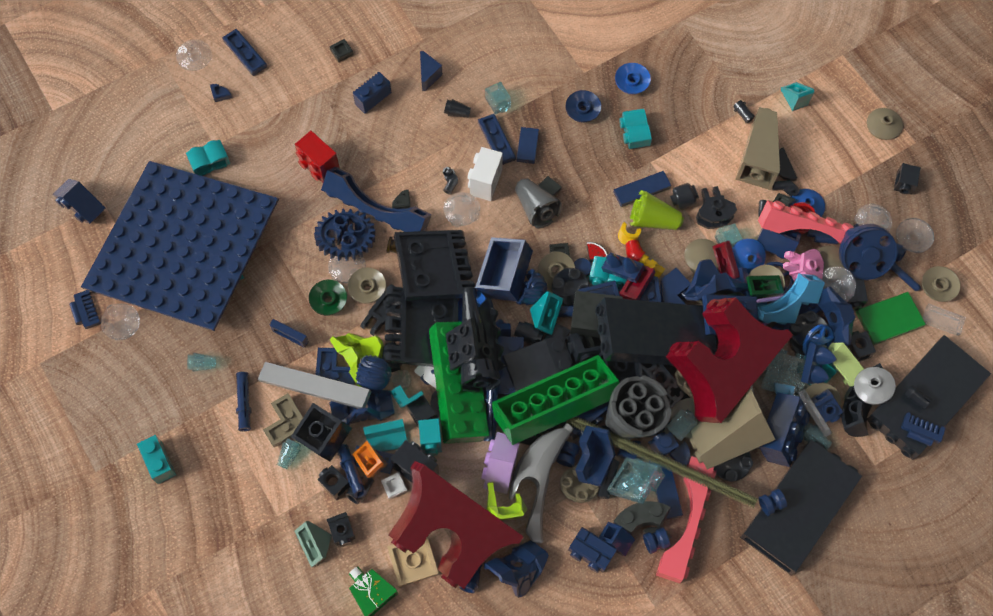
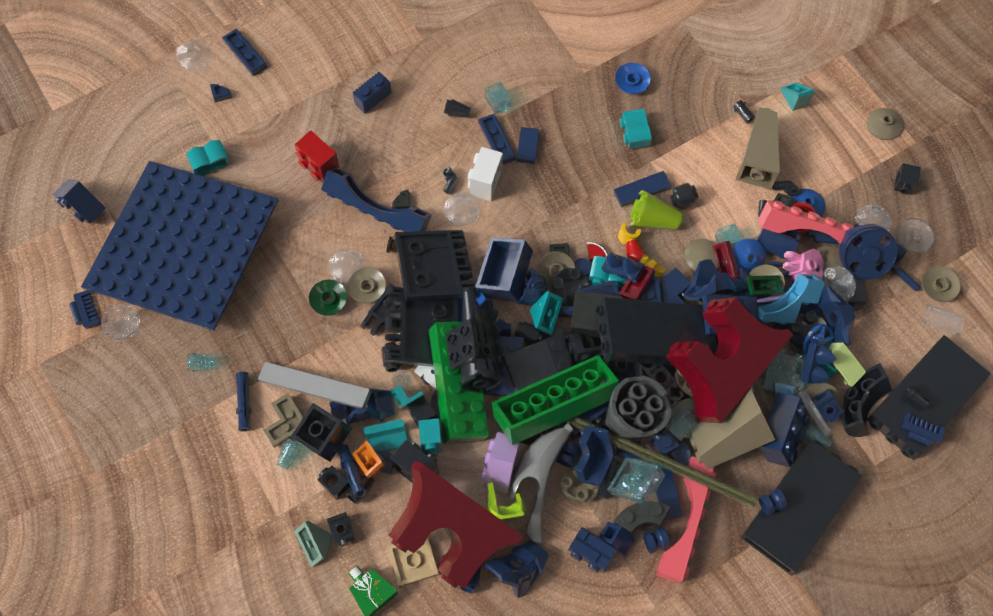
(156, 459): teal brick -> none
(289, 333): dark blue tile -> none
(327, 366): dark blue plate -> none
(341, 50): pearl dark grey tile -> none
(352, 241): dark blue gear -> none
(355, 348): lime piece -> none
(373, 373): dark blue hair -> none
(394, 485): white tile -> none
(430, 70): dark blue slope -> none
(492, 395): dark blue pin -> none
(537, 203): dark grey cone -> none
(550, 186): pearl dark grey tile -> none
(585, 100): dark blue dish -> none
(715, 210): black hinge -> none
(735, 468): black dish -> none
(786, 169): black tile -> none
(867, 347): black brick -> none
(874, 393): light grey dish -> none
(890, 318): green tile -> none

